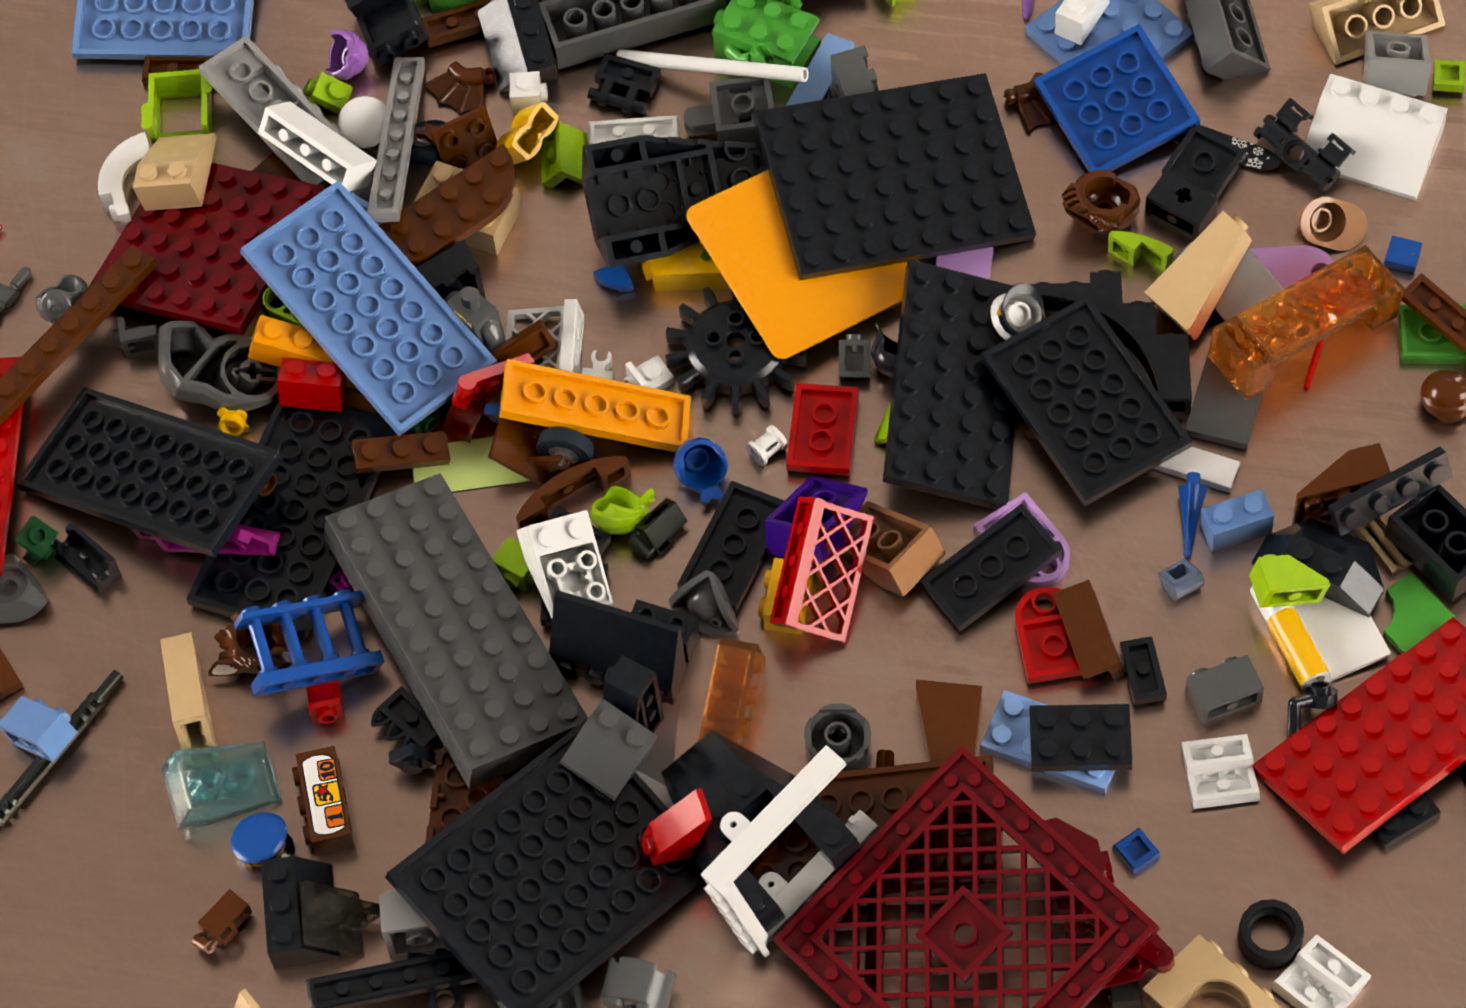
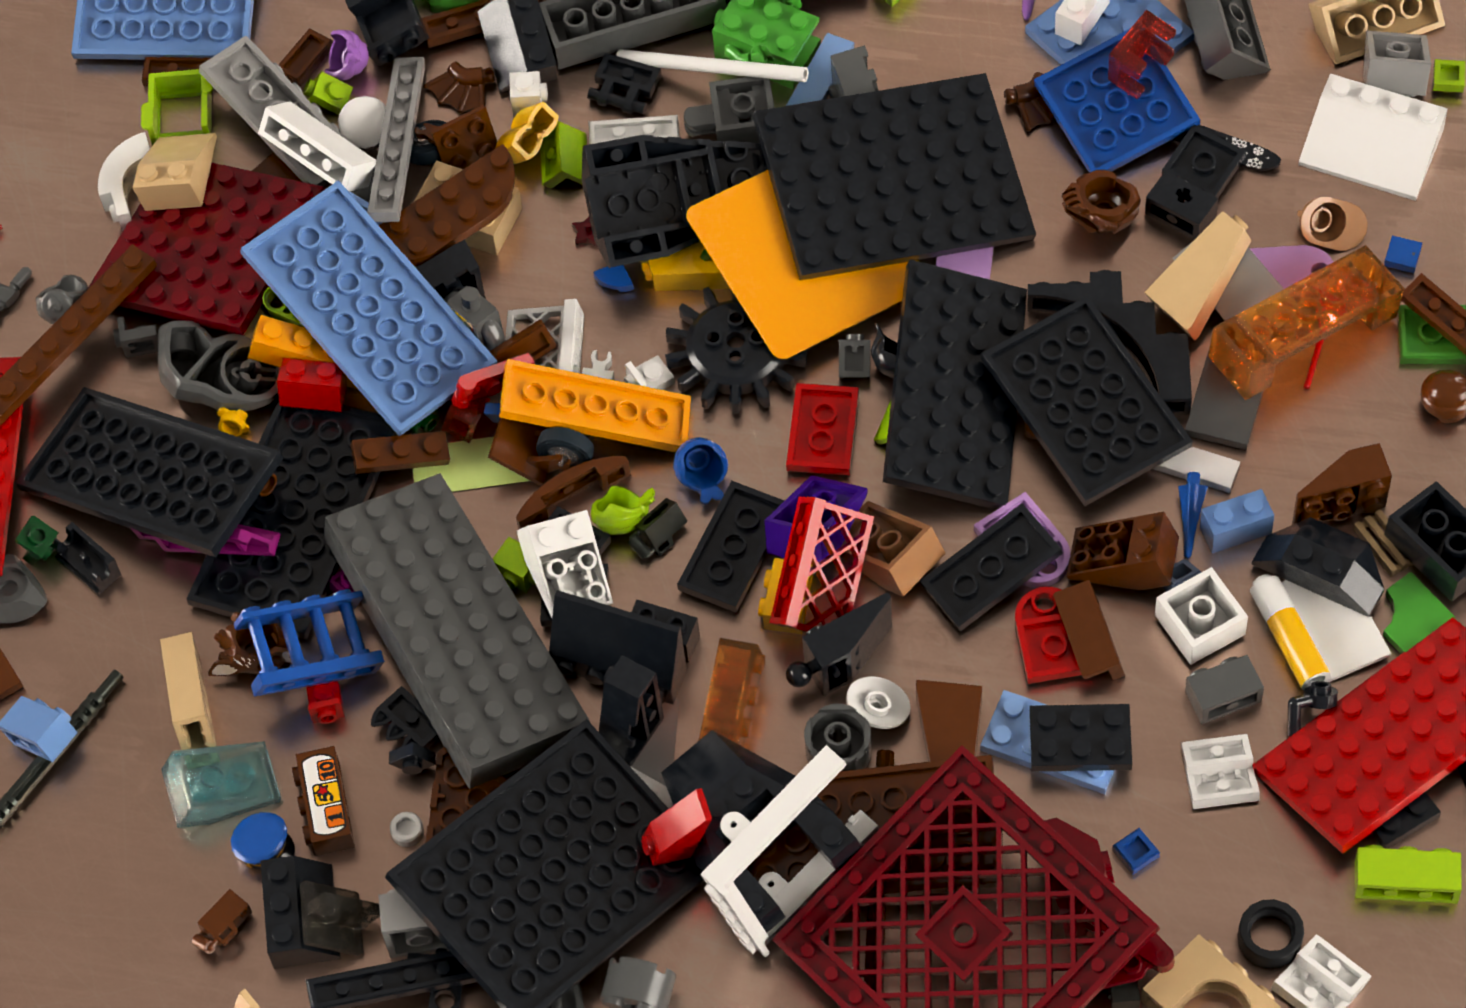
(305, 56): none -> reddish brown tile
(406, 829): none -> white tile
(584, 232): none -> dark red piece
(609, 749): dark grey slope -> none
(709, 602): dark grey hat -> none
(766, 445): white bush -> none
(842, 646): none -> black slope
(879, 702): none -> white dish
(1017, 310): white piece -> none
(1125, 552): none -> reddish brown slope
(1128, 53): none -> clear red panel
(1134, 246): lime slope -> none
(1143, 670): black plate -> none
(1201, 615): none -> white brick
(1286, 582): lime slope -> none
(1316, 165): black piece -> none
(1390, 491): black plate -> none
(1408, 874): none -> lime brick

